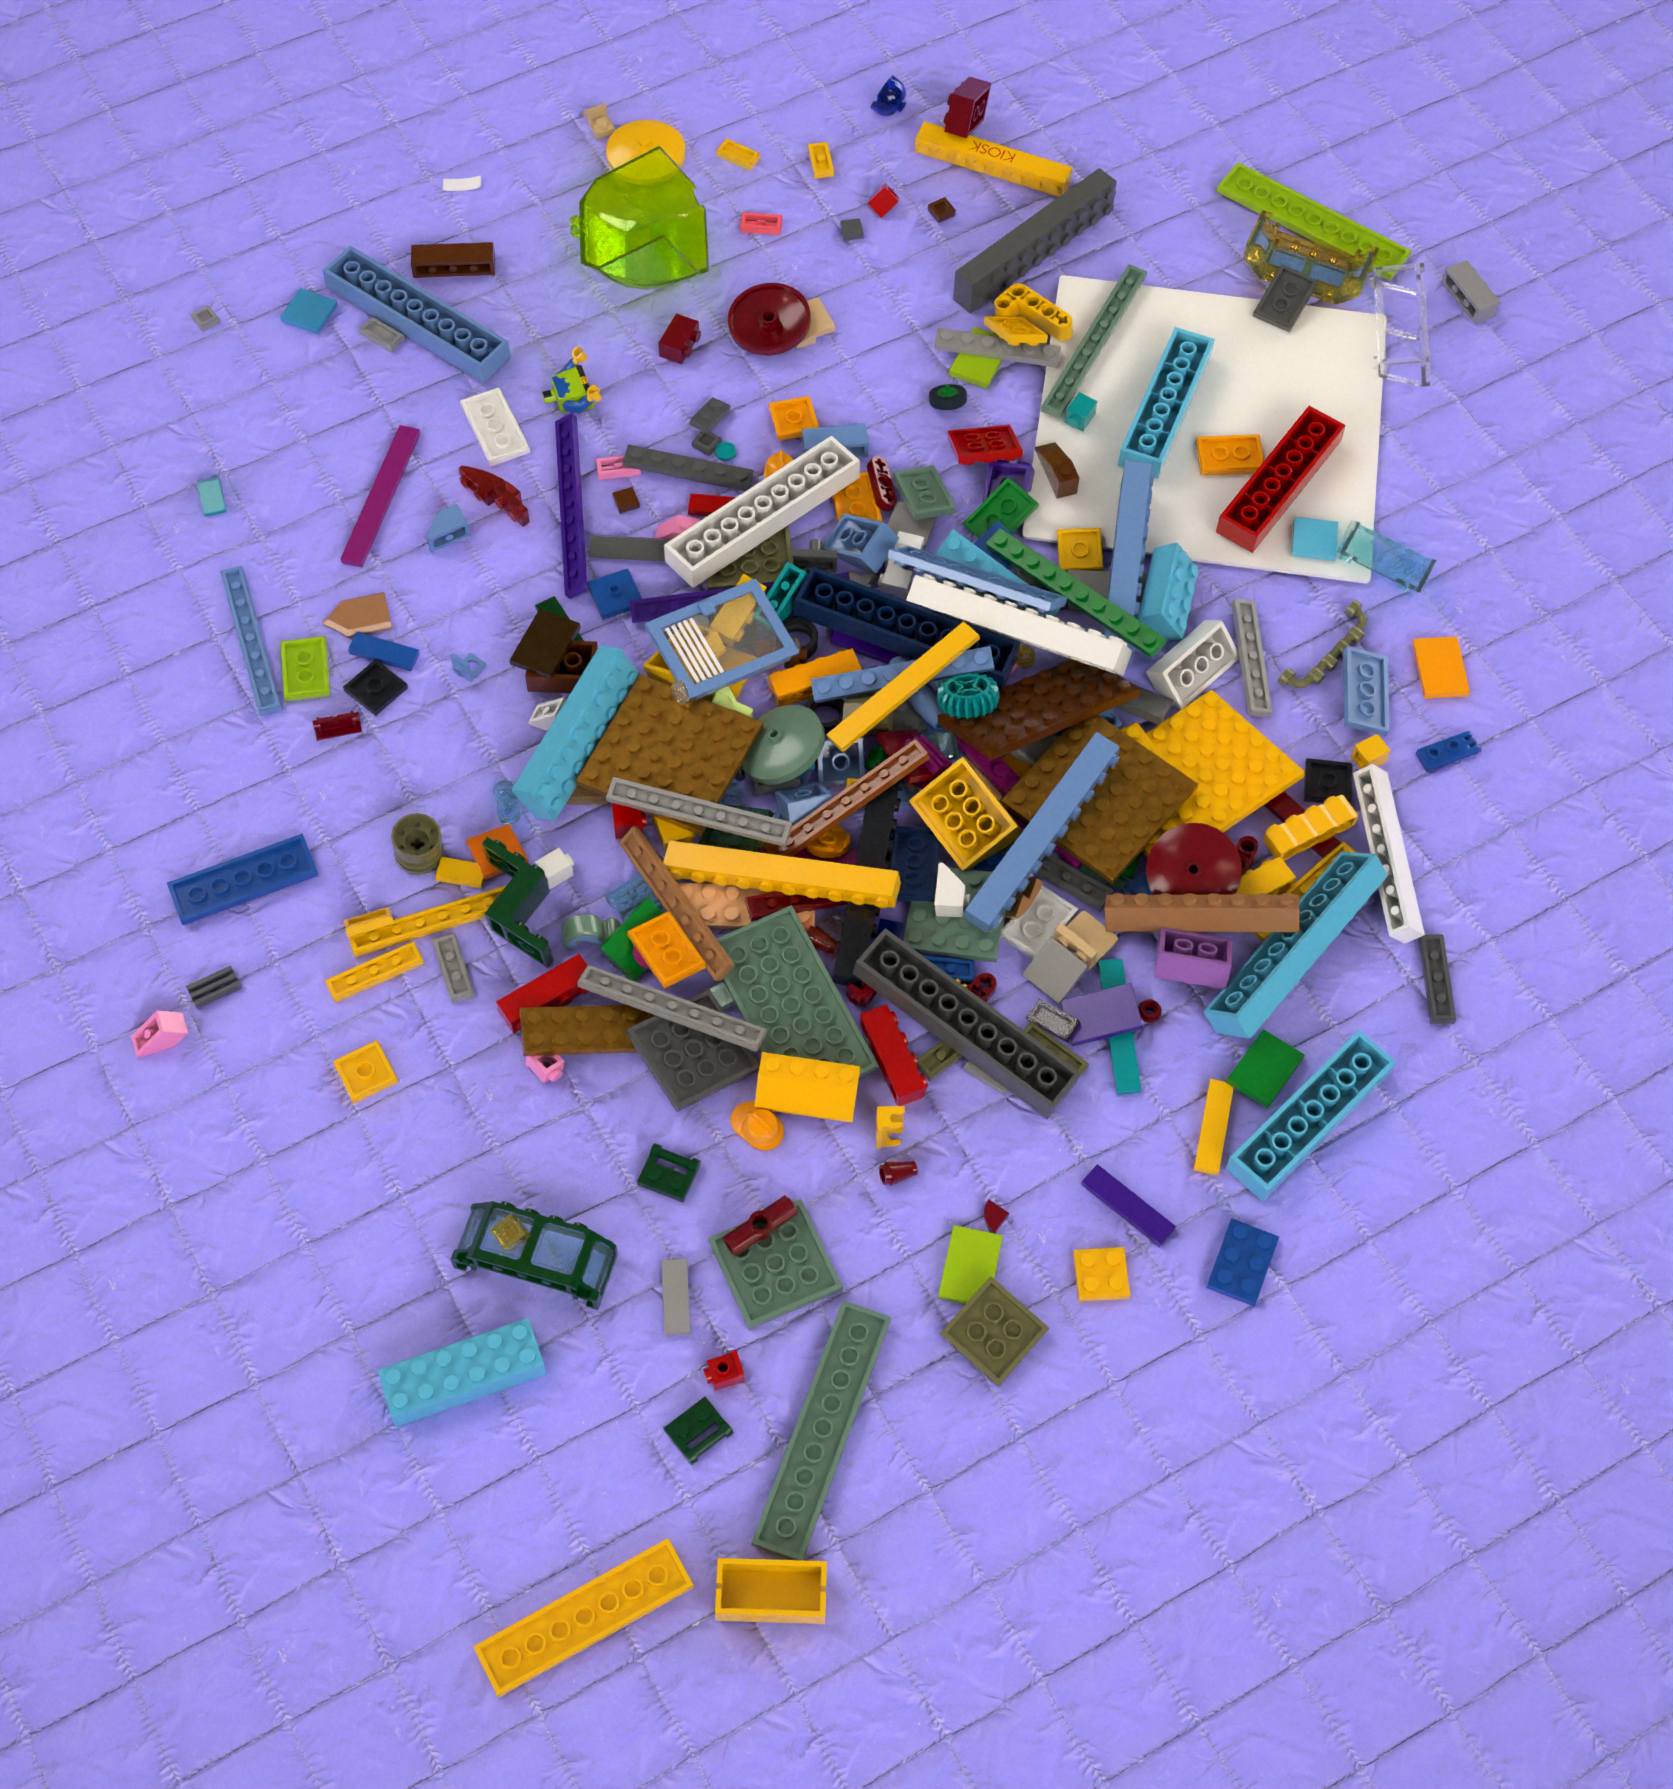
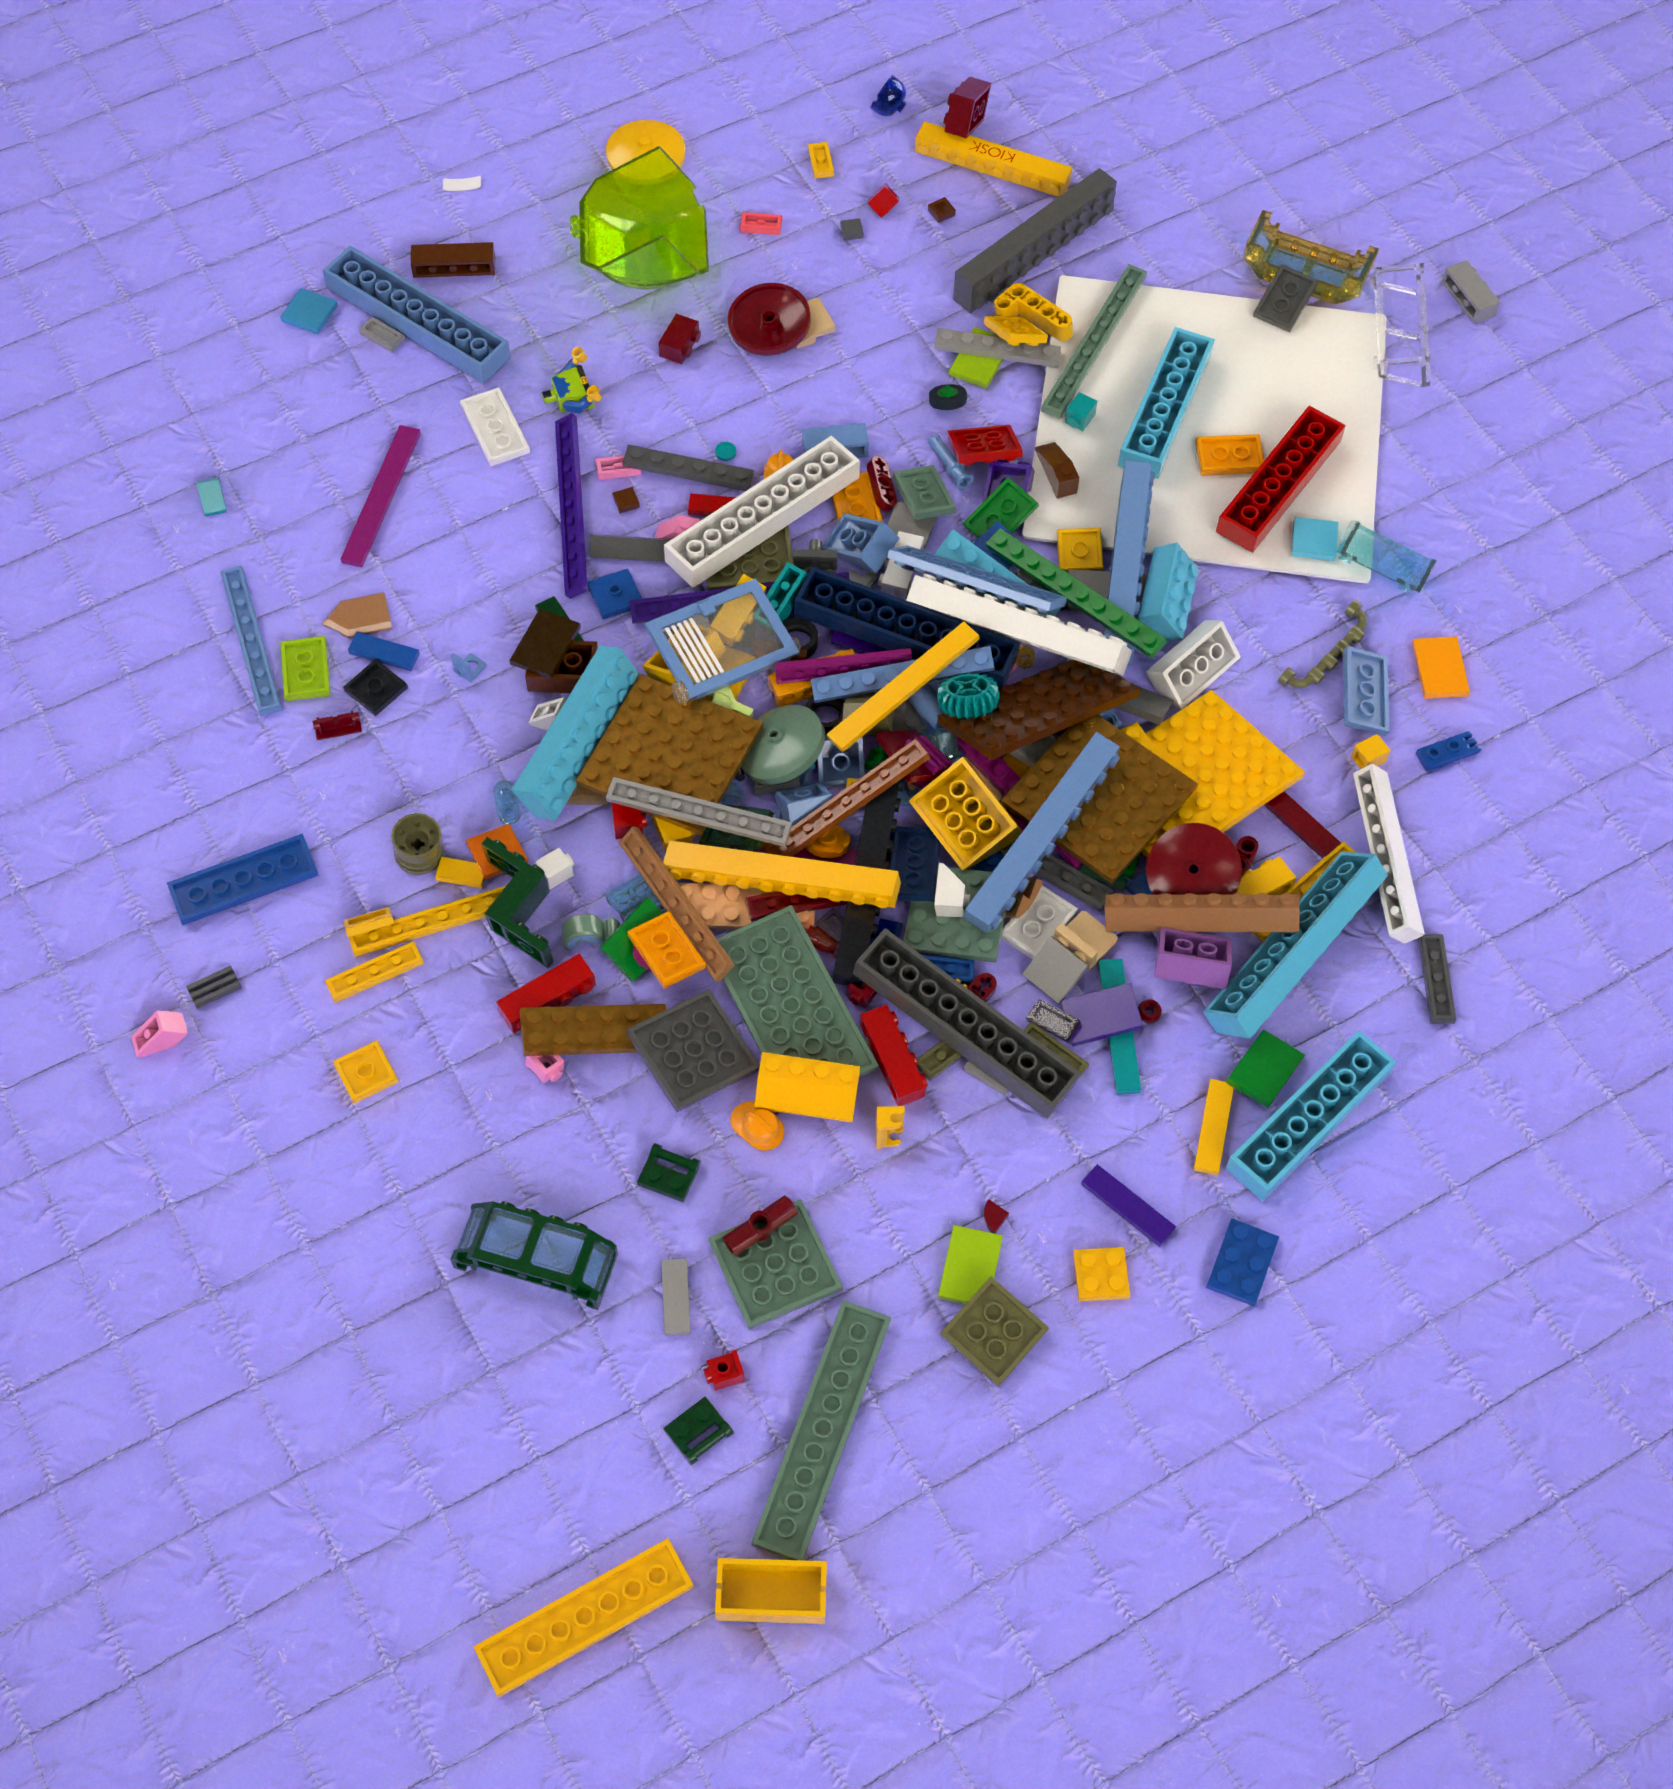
(205, 318): light grey tile -> none
(447, 528): medium blue slope -> none
(453, 968): light grey tile -> none
(461, 1372): medium azure brick -> none
(493, 489): clear red slope -> none
(510, 1232): clear yellow brick -> none
(599, 121): tan slope -> none
(672, 1008): light grey tile -> none
(706, 442): dark grey tile -> none
(710, 415): dark grey plate -> none
(722, 995): light aqua tile -> none
(738, 154): yellow tile -> none
(792, 416): light orange plate -> none
(820, 667): none -> magenta tile
(895, 1172): dark red cone -> none
(953, 468): none -> medium blue pin
(1251, 658): light grey plate -> none
(1309, 217): lime plate -> none
(1310, 828): yellow brick -> none
(1327, 779): black tile -> none

